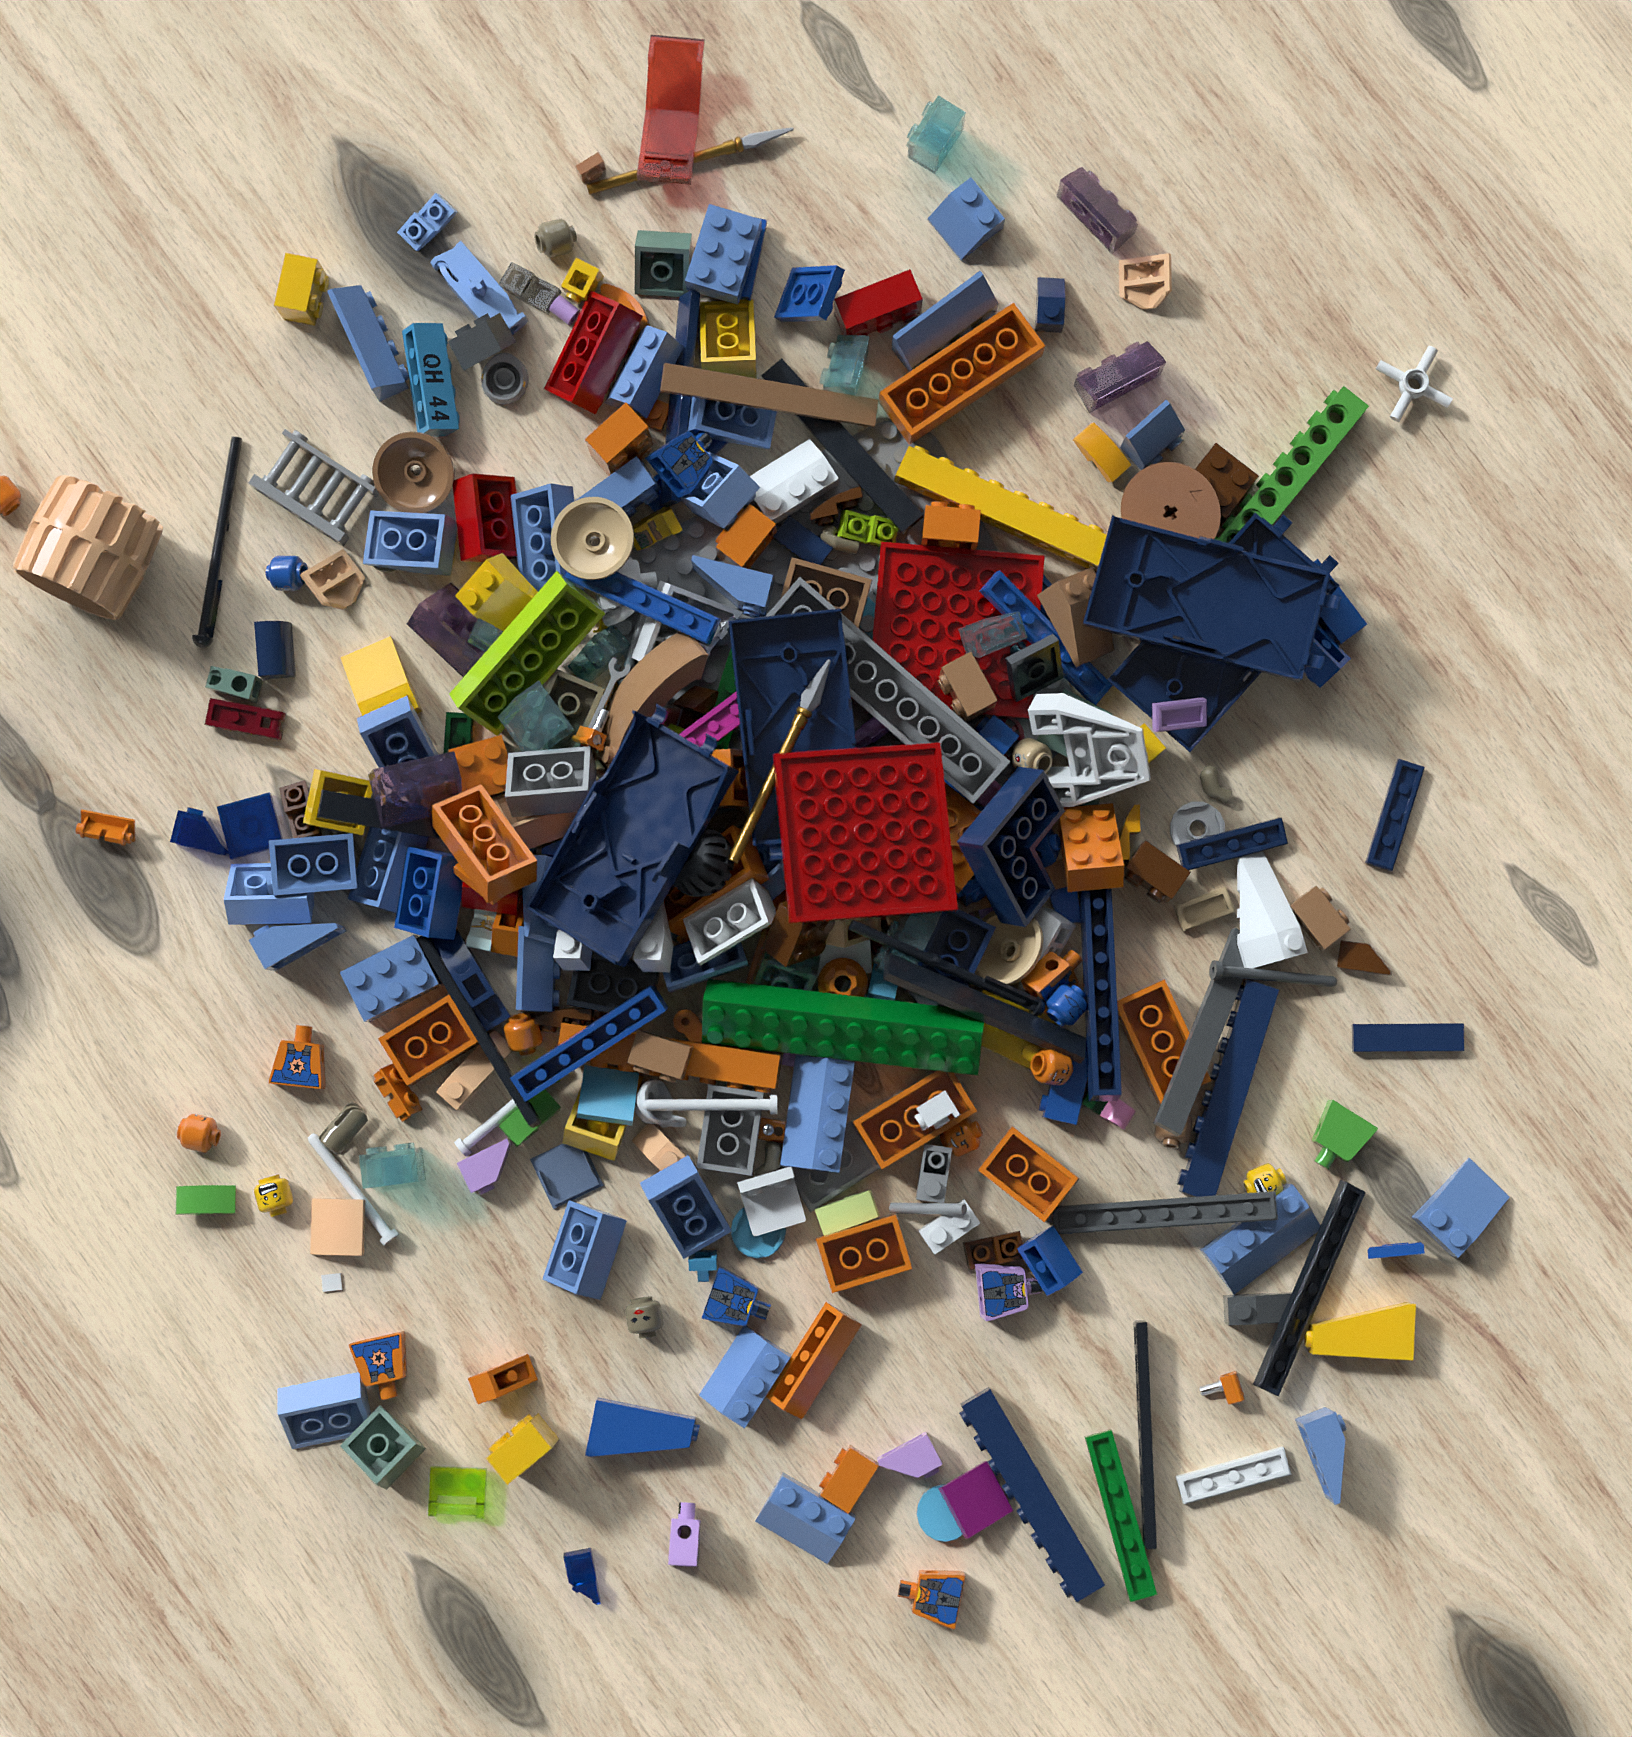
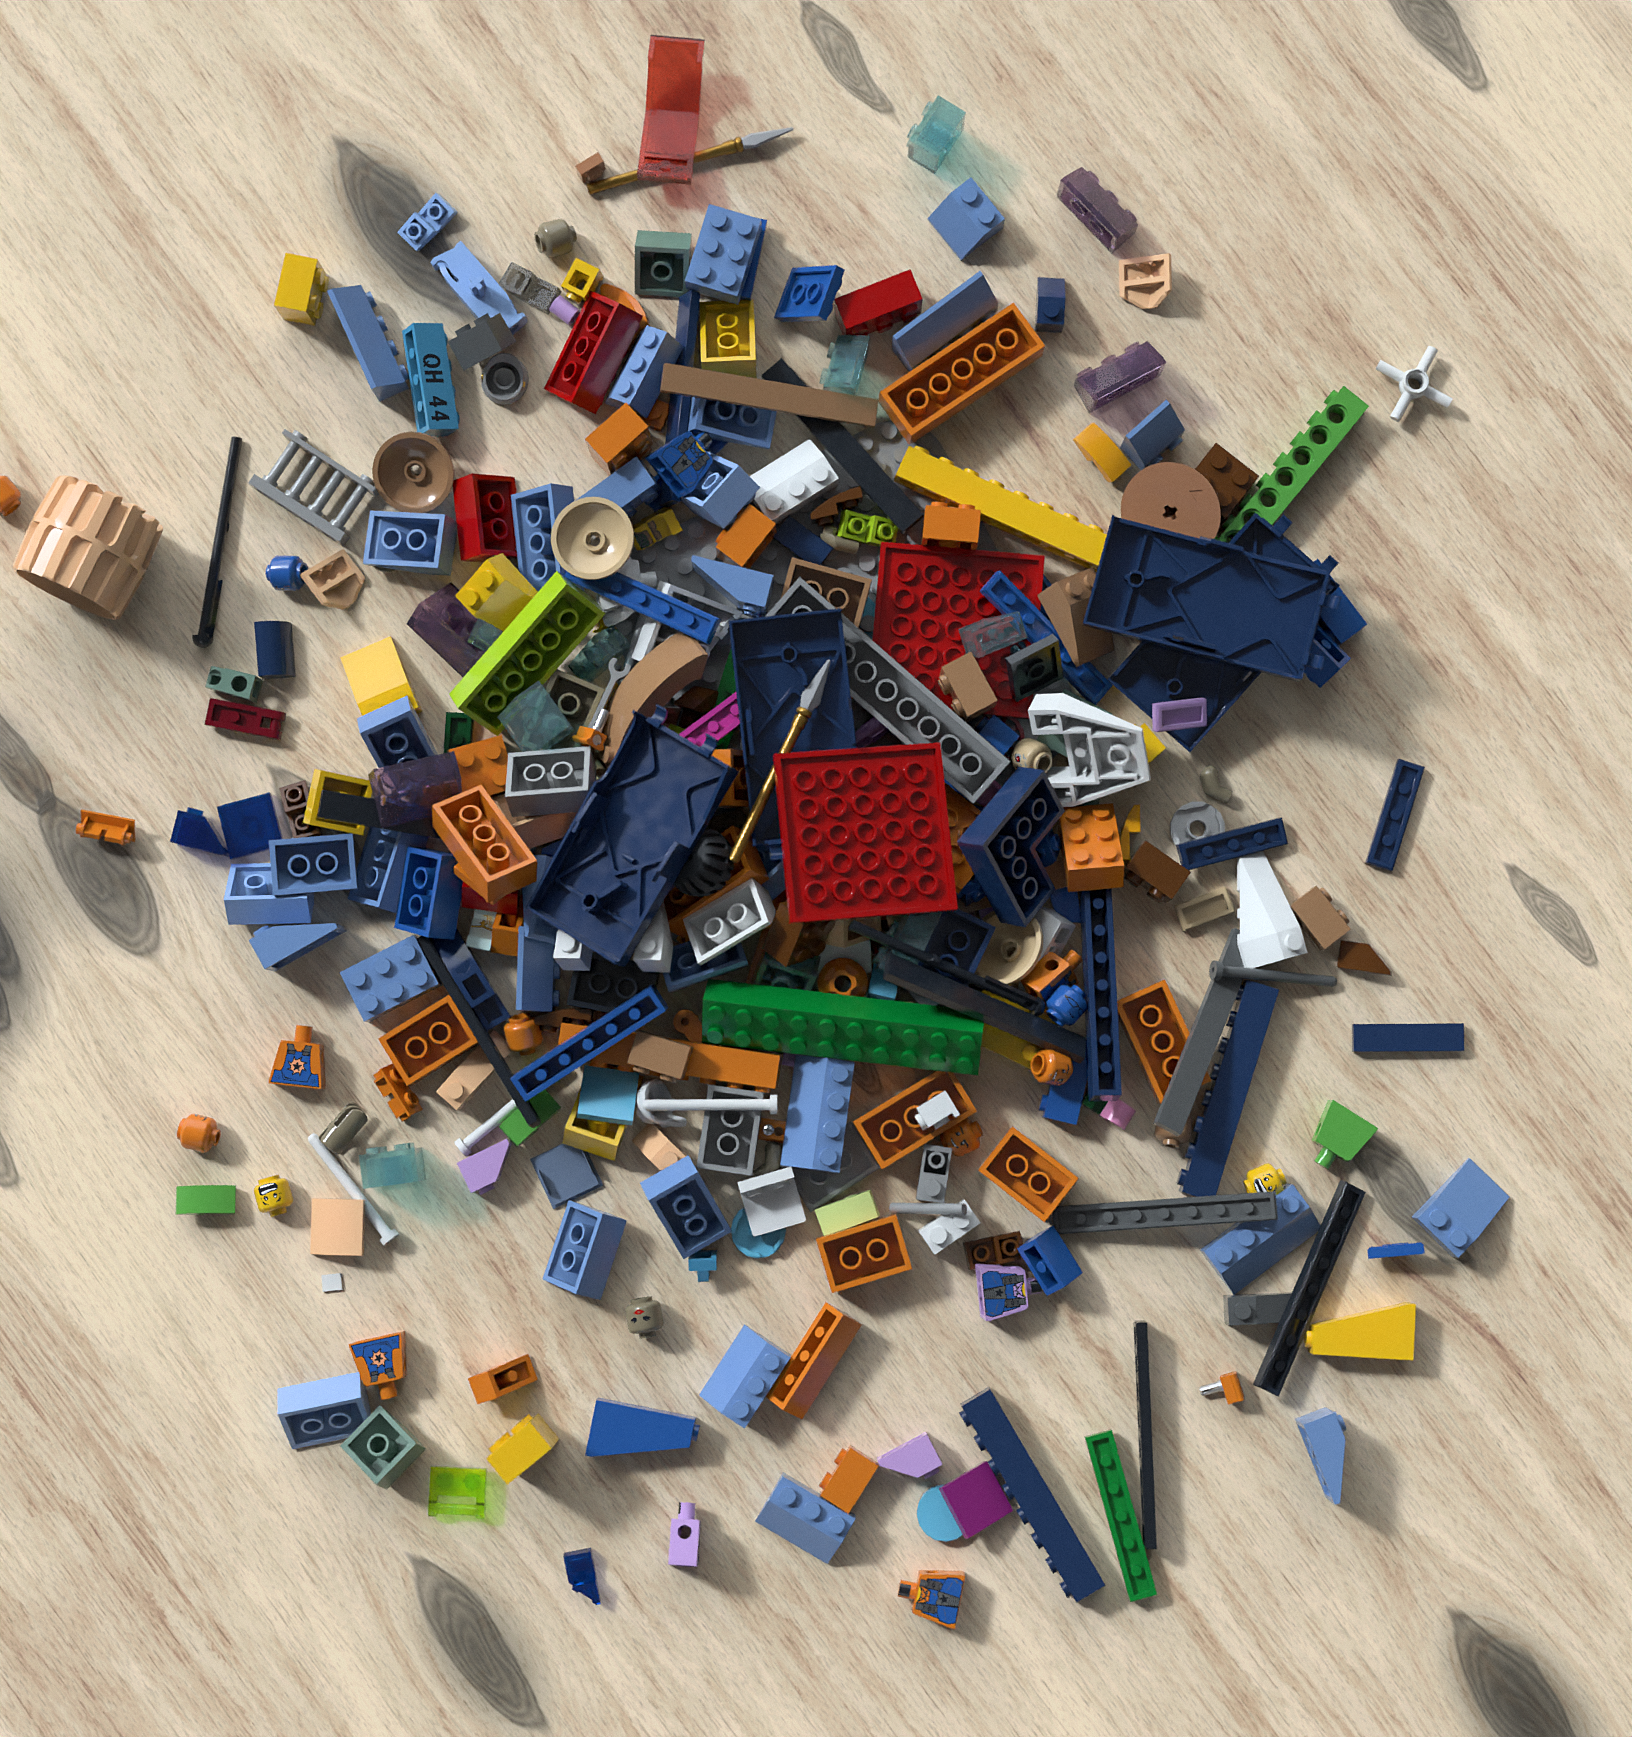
(733, 1300): torso -> none
(1233, 1475): white tile -> none

